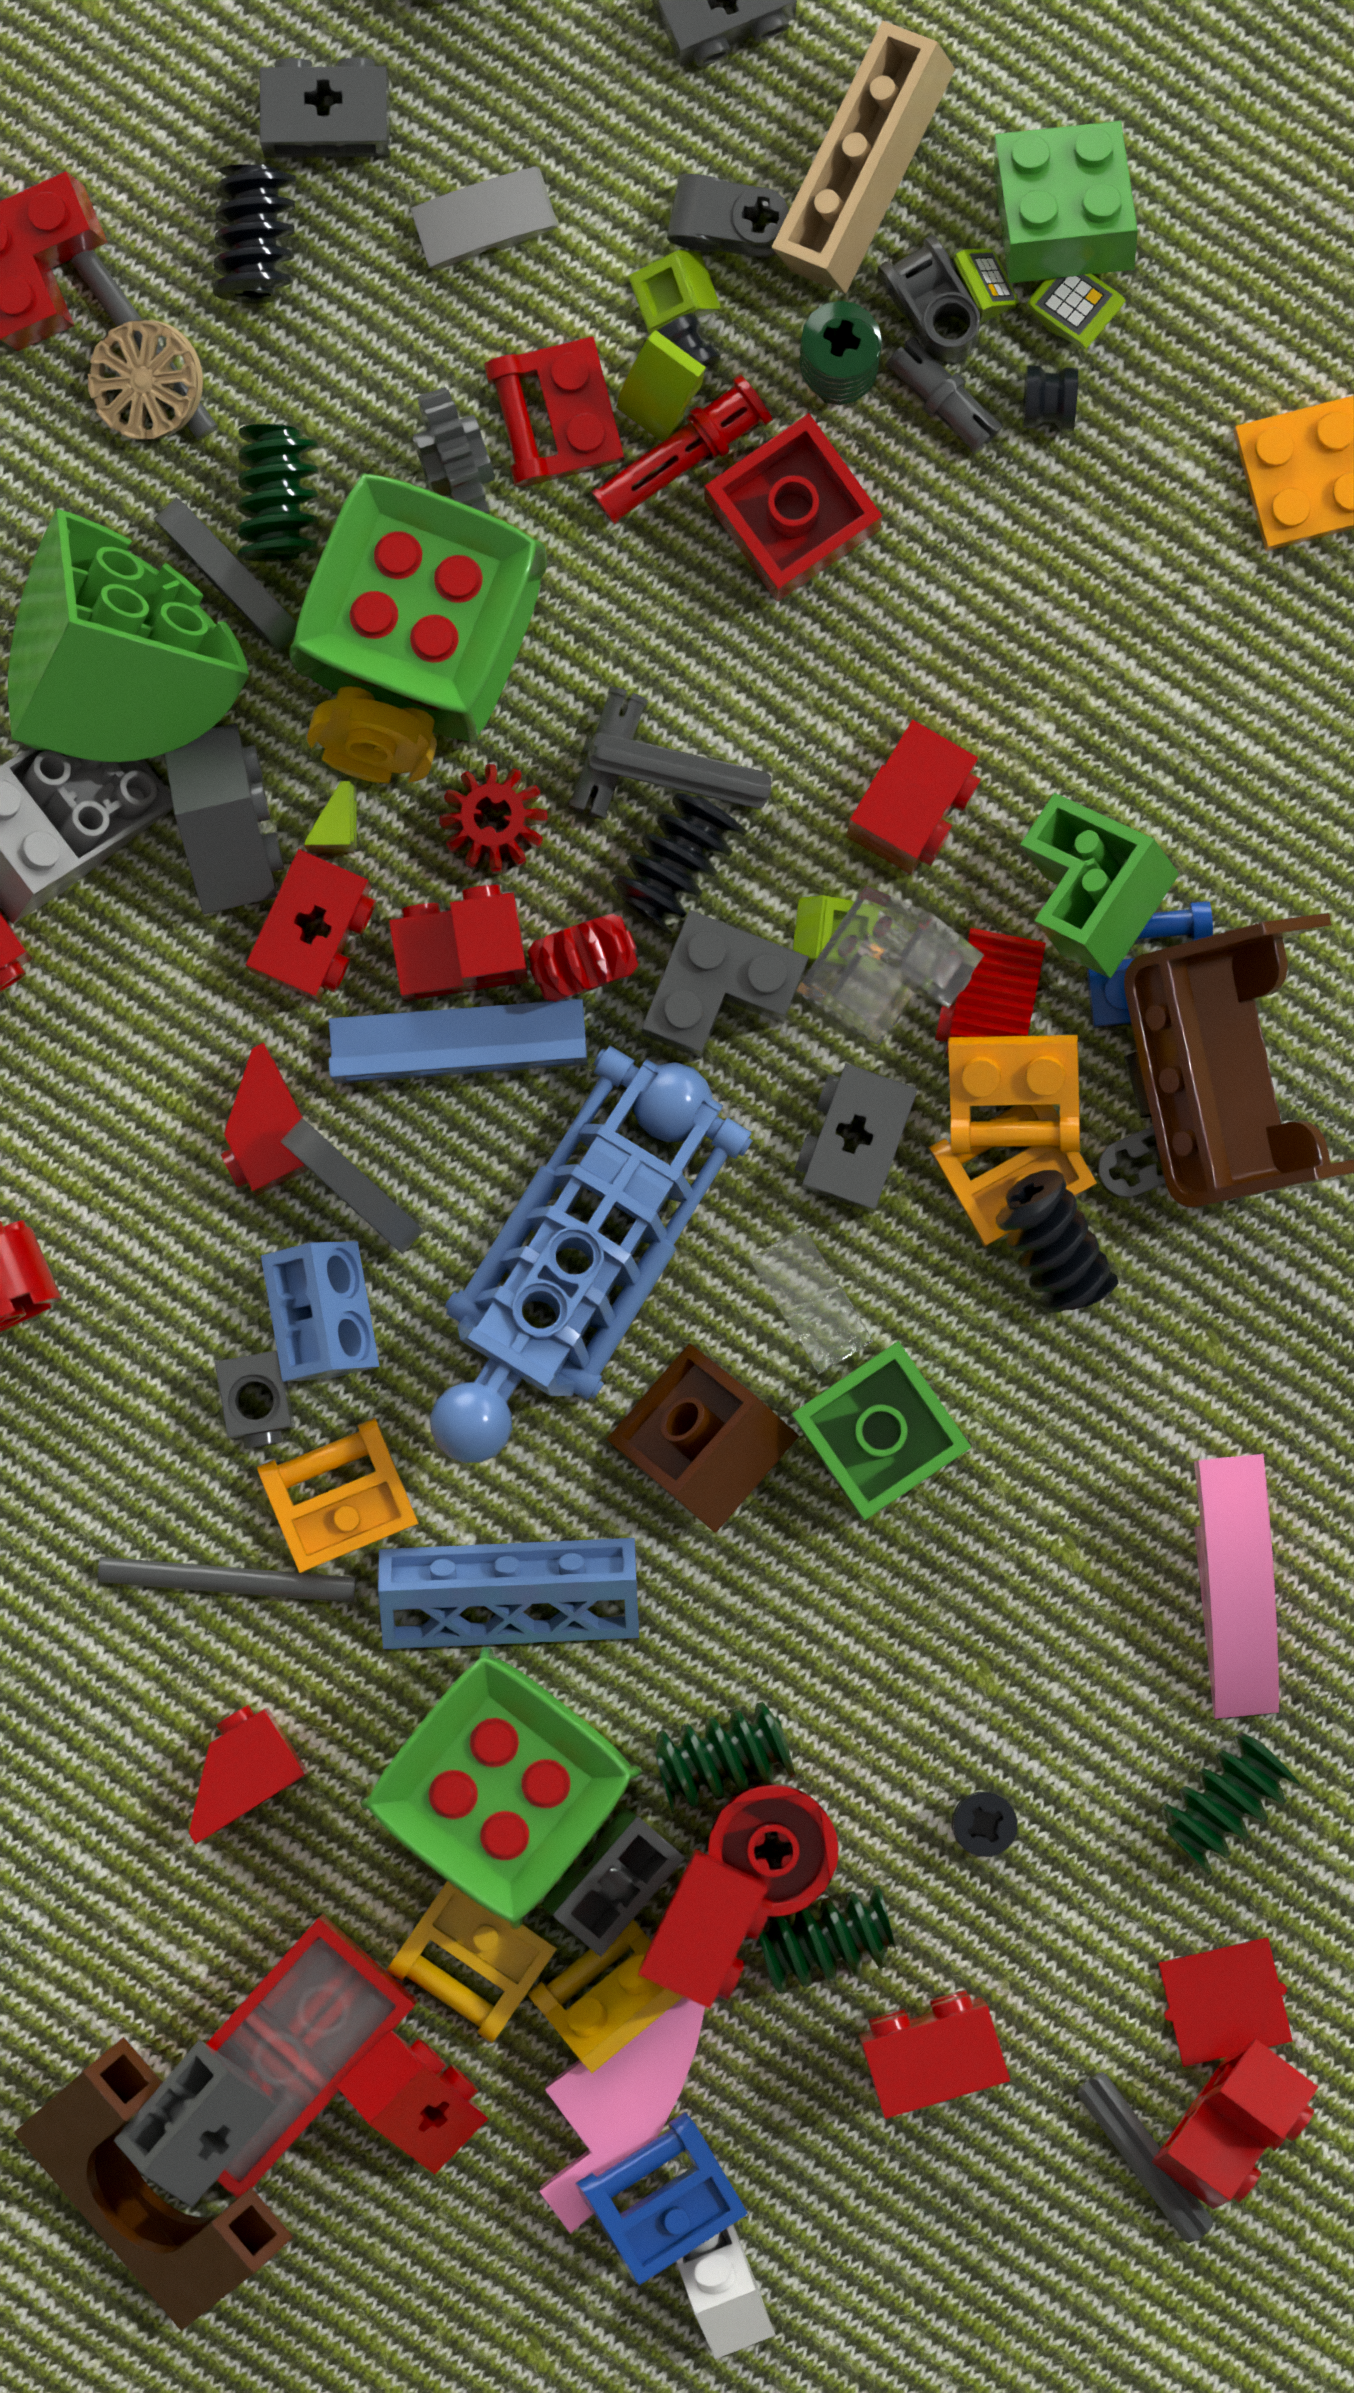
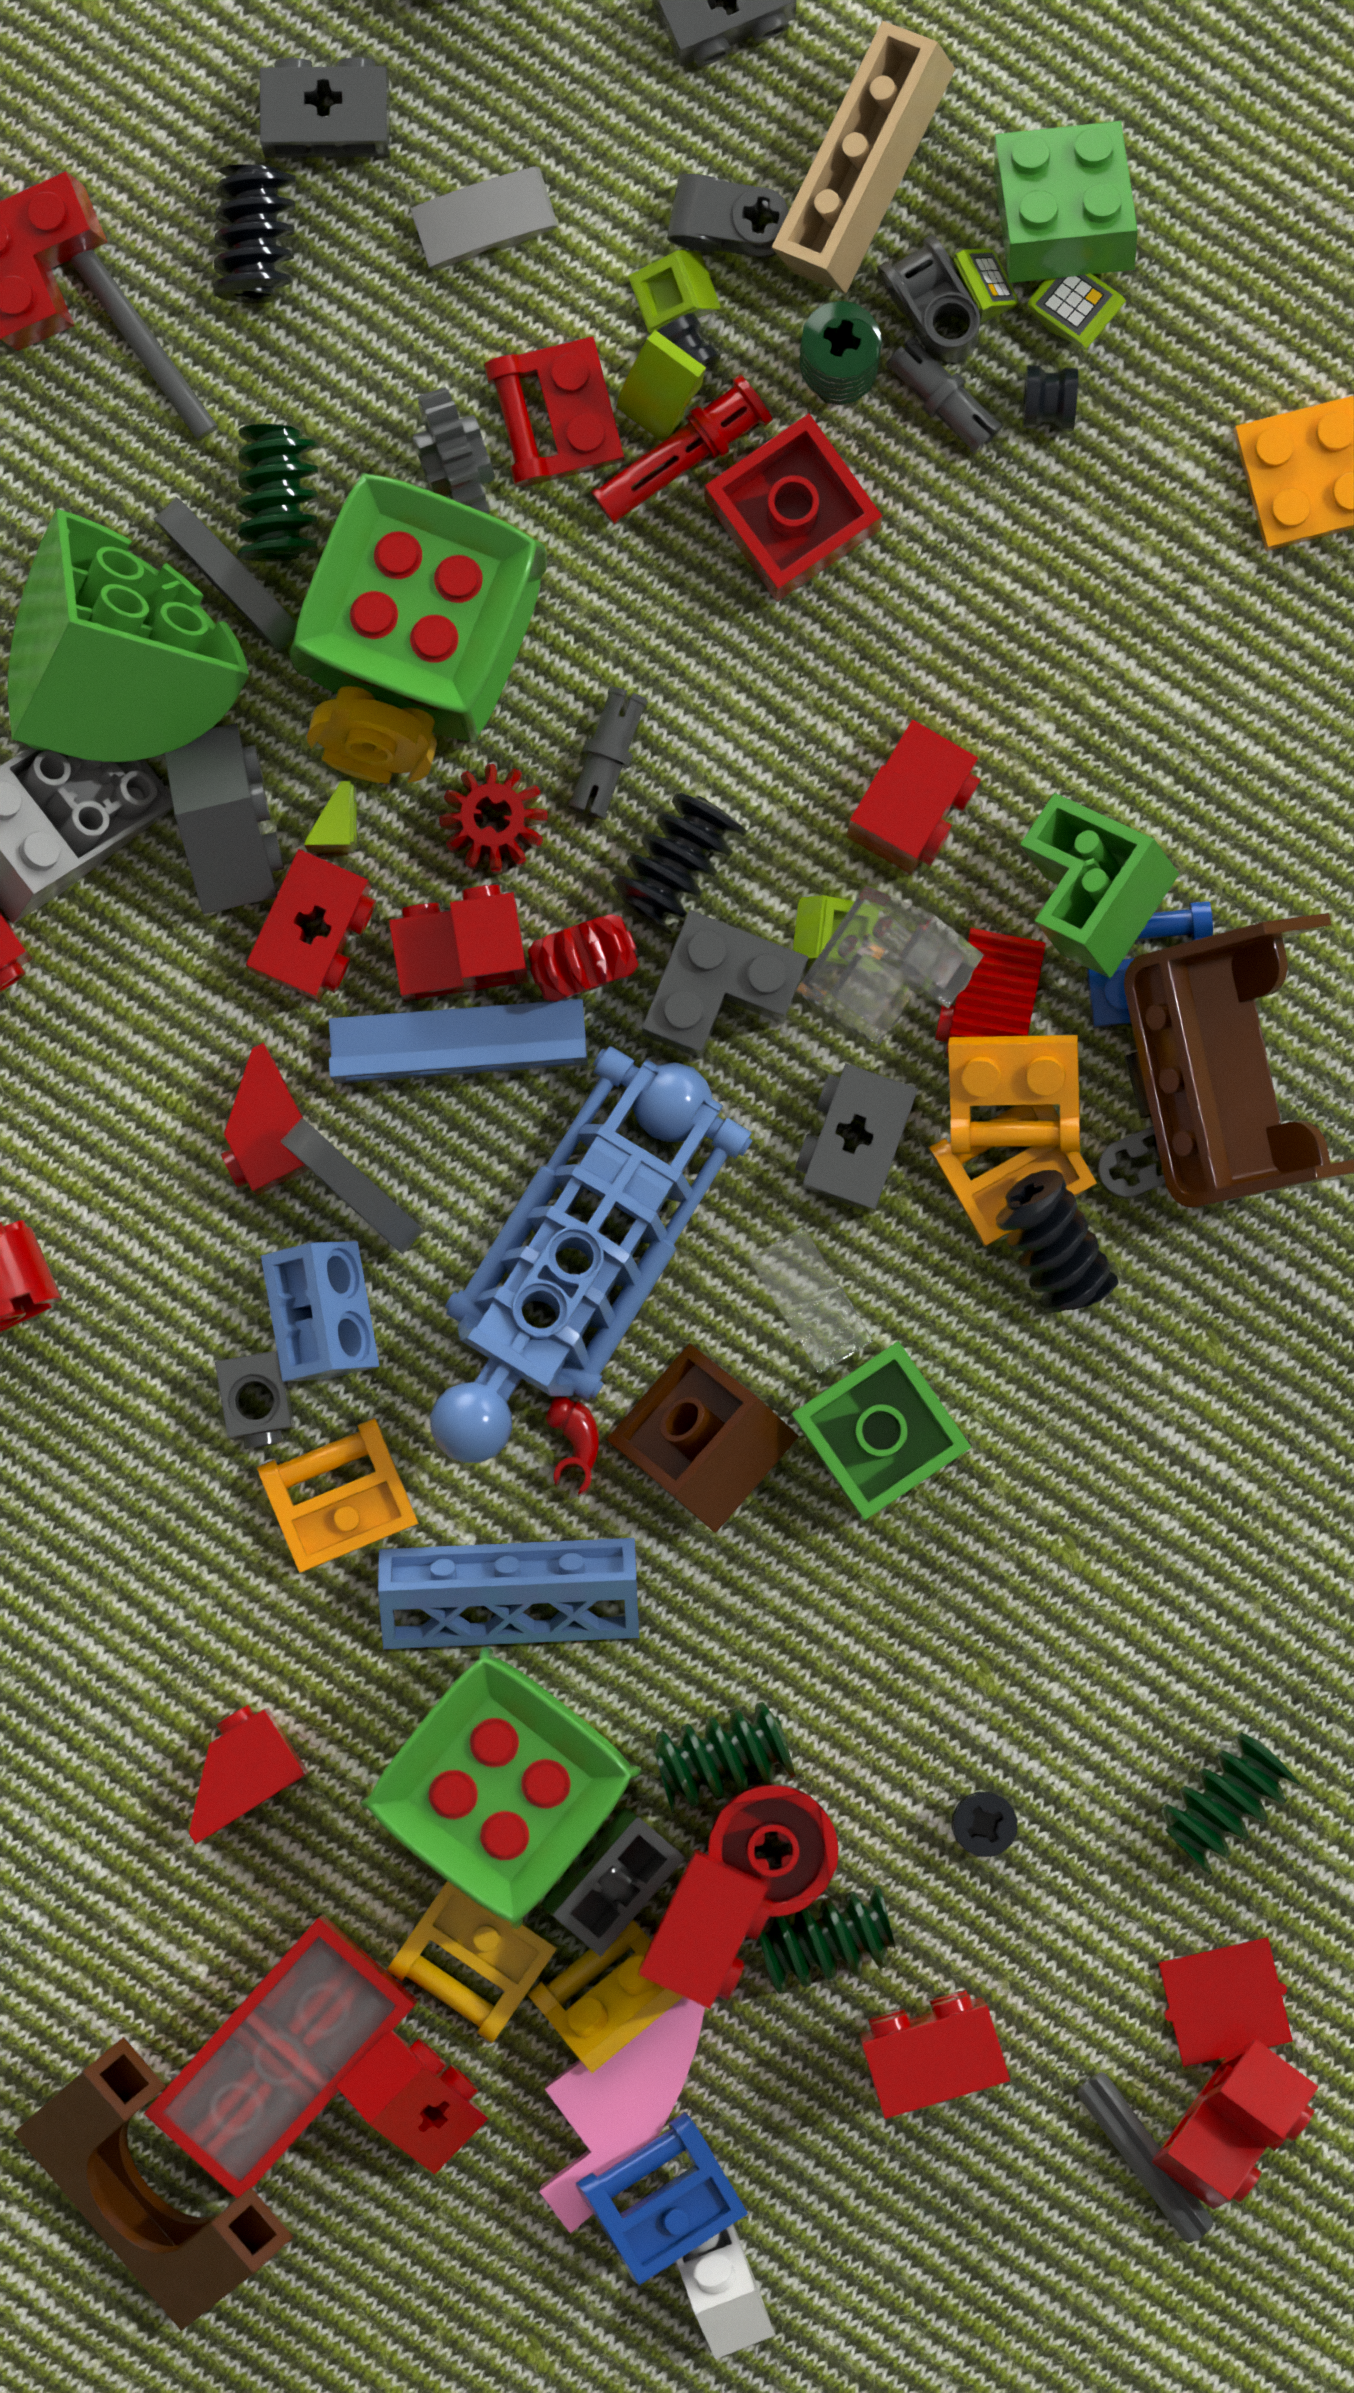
(145, 379): tan wheel -> none
(195, 2123): dark grey brick -> none
(226, 1579): dark grey bar -> none
(581, 1431): none -> red arm
(679, 770): dark grey axle -> none
(1237, 1585): bright pink slope -> none

